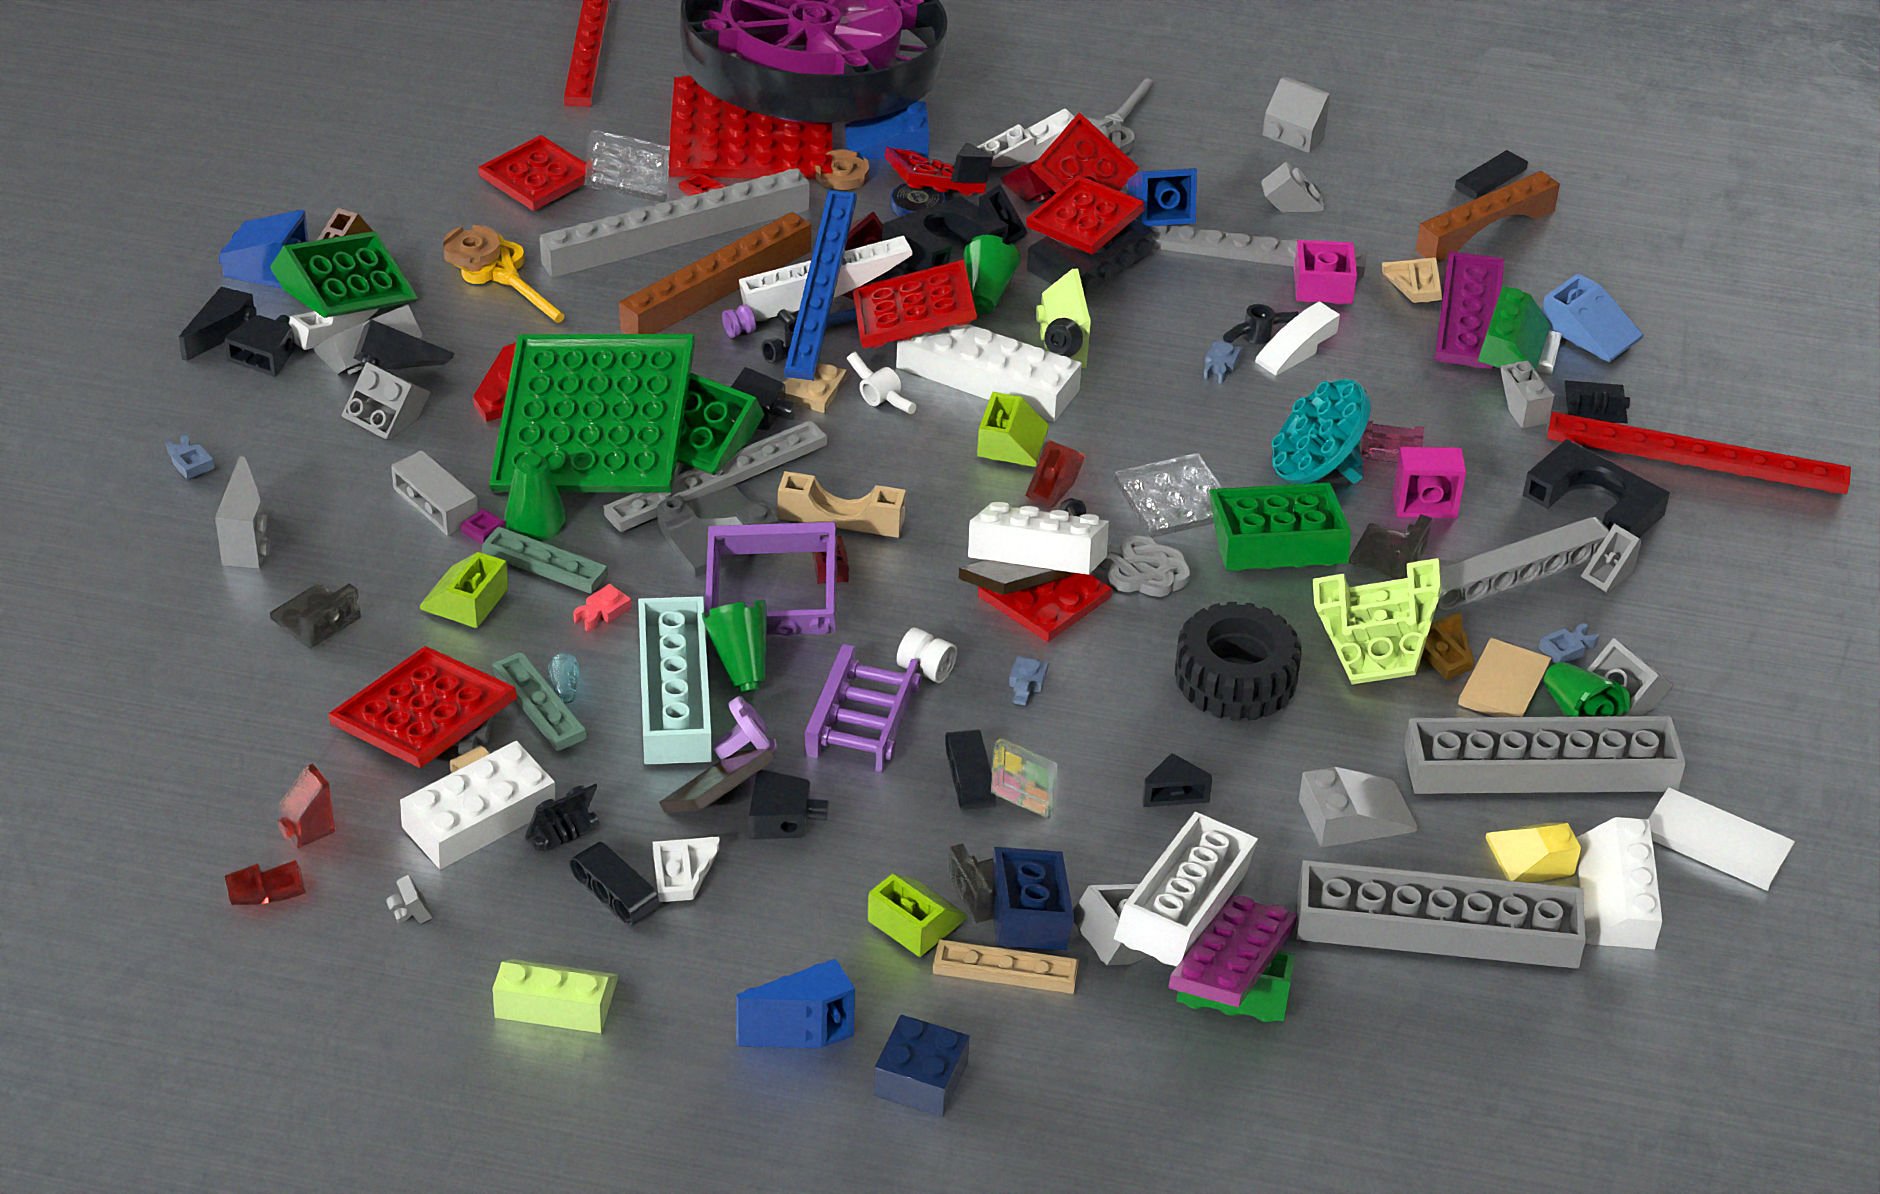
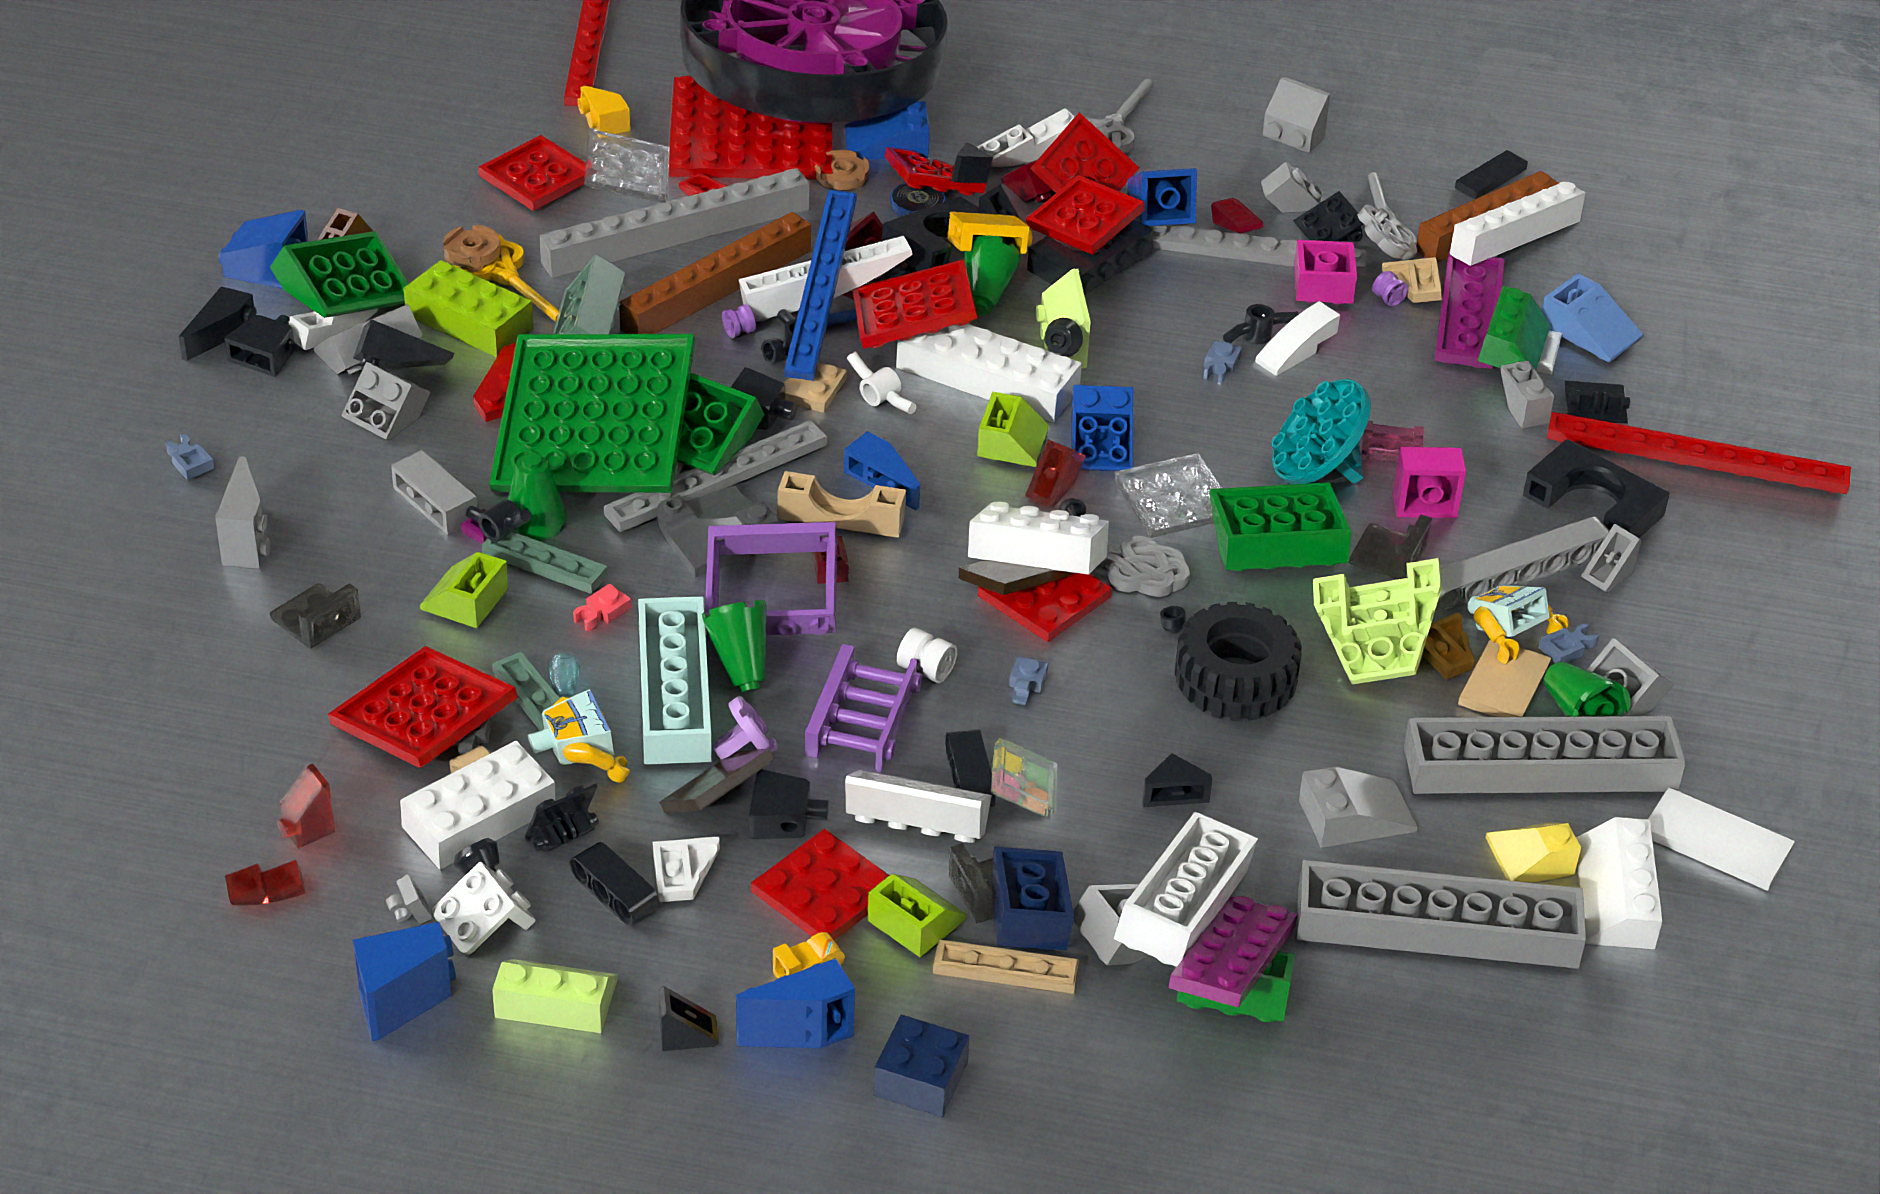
(402, 975): none -> blue slope
(468, 308): none -> lime brick
(480, 906): none -> white bracket
(481, 851): none -> black cone
(499, 519): none -> black piece
(579, 735): none -> torso
(591, 299): none -> sand green brick
(604, 110): none -> yellow slope
(685, 1023): none -> black slope
(802, 956): none -> yellow leg
(820, 885): none -> red plate
(879, 464): none -> blue slope
(917, 804): none -> white slope
(965, 225): none -> yellow panel
(1102, 426): none -> blue slope
(1173, 618): none -> black hinge
(1234, 216): none -> dark red slope
(1331, 220): none -> black hinge
(1382, 226): none -> light grey piece
(1390, 288): none -> medium lavender wheel
(1511, 611): none -> torso
(1517, 223): none -> white brick

